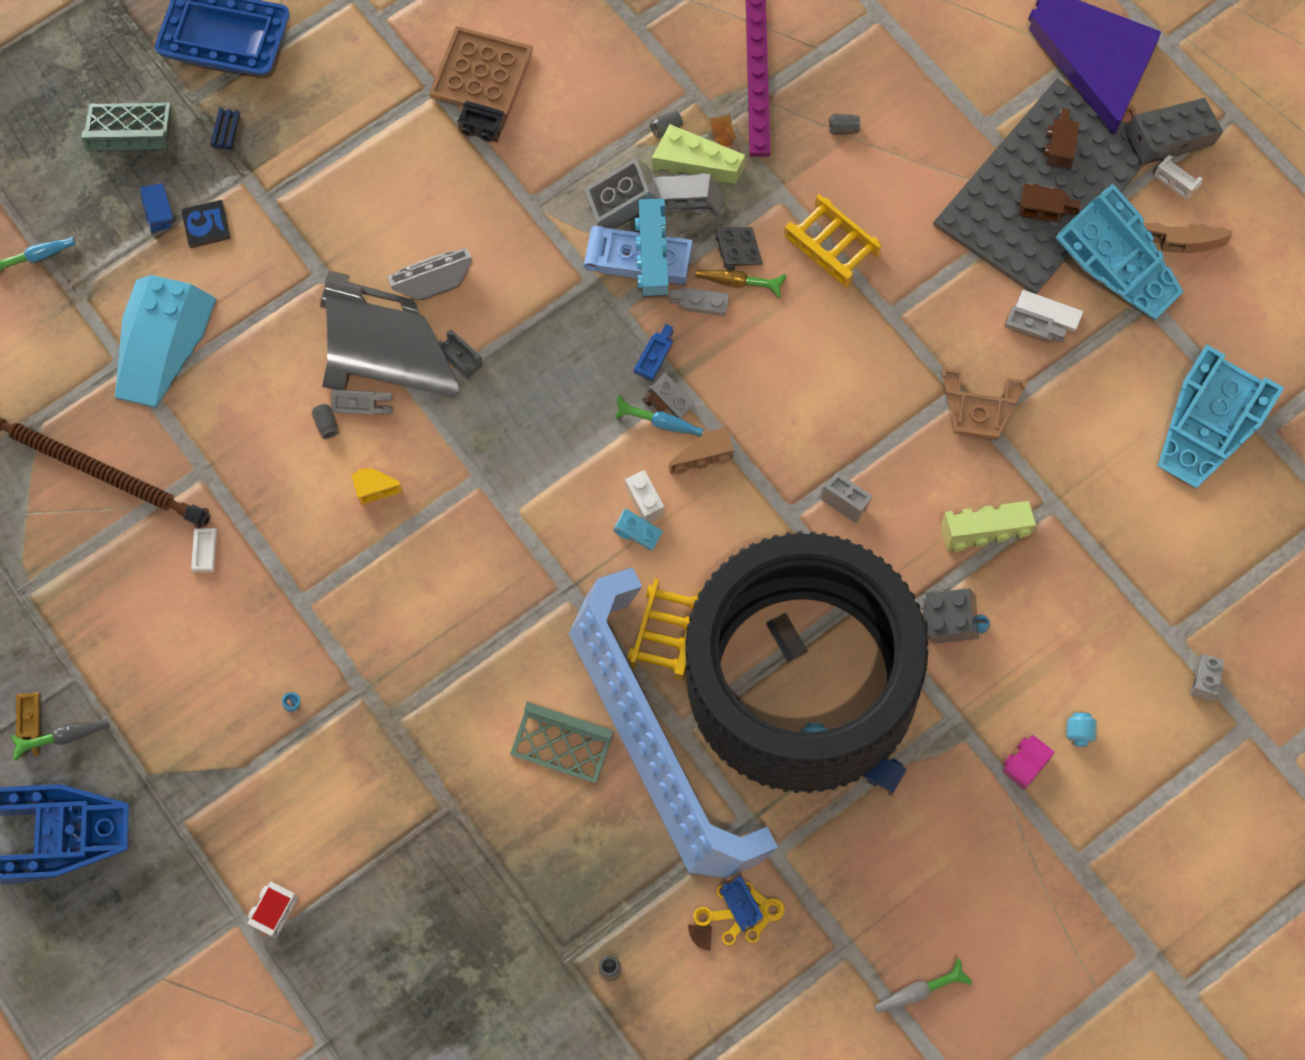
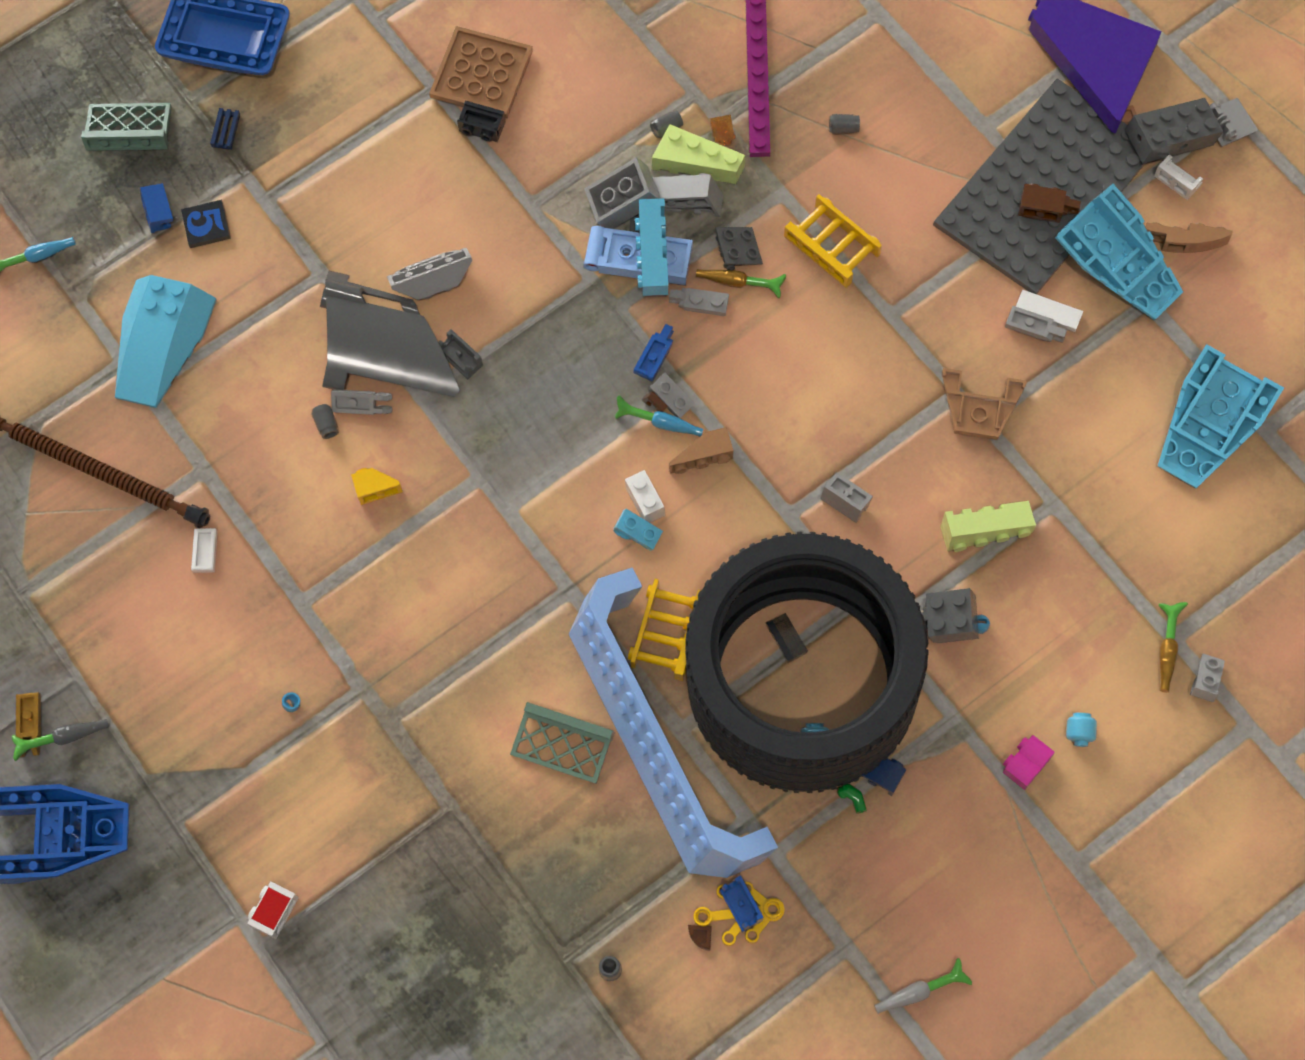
(855, 795): none -> green arm
(1063, 140): reddish brown hinge -> none
(1169, 646): none -> pearl gold piece
(1233, 121): none -> light grey hinge

